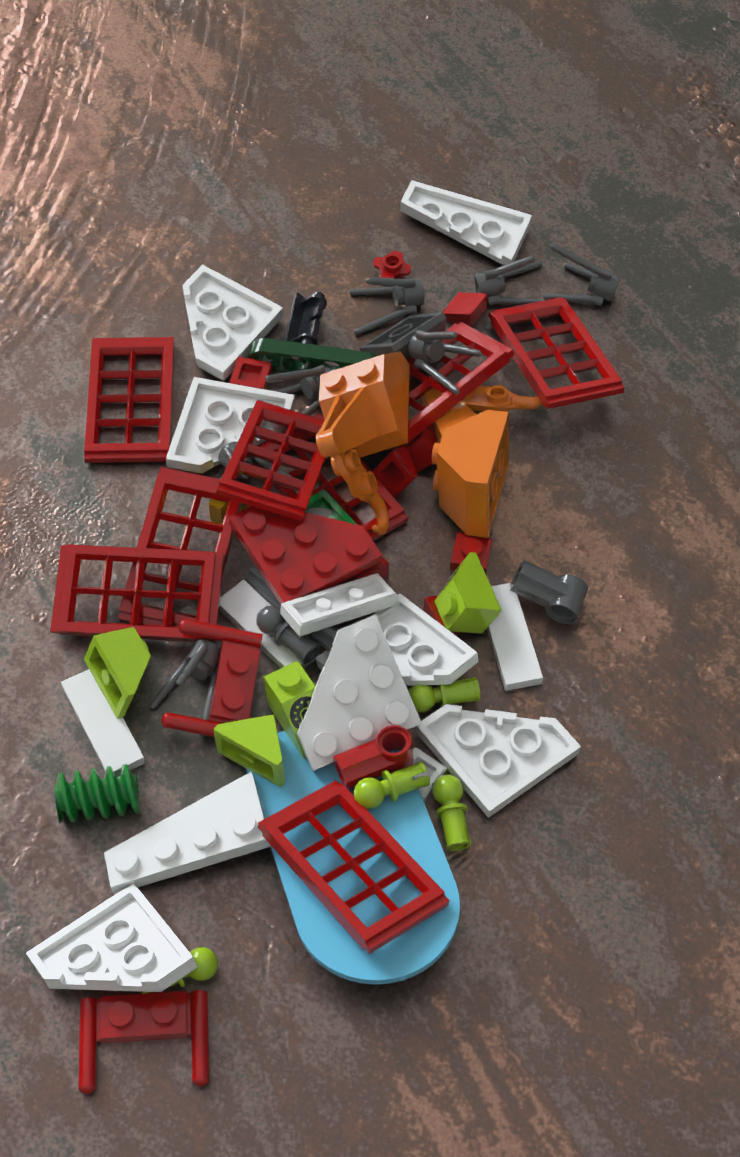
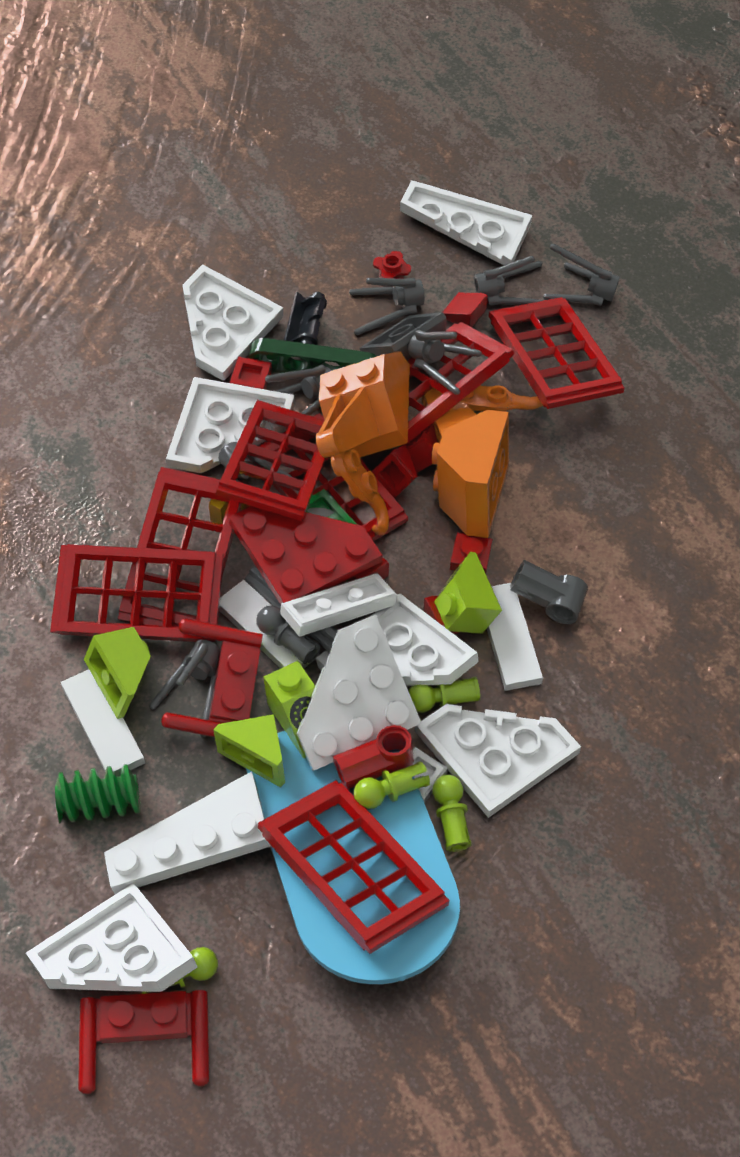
(129, 451): red piece -> none

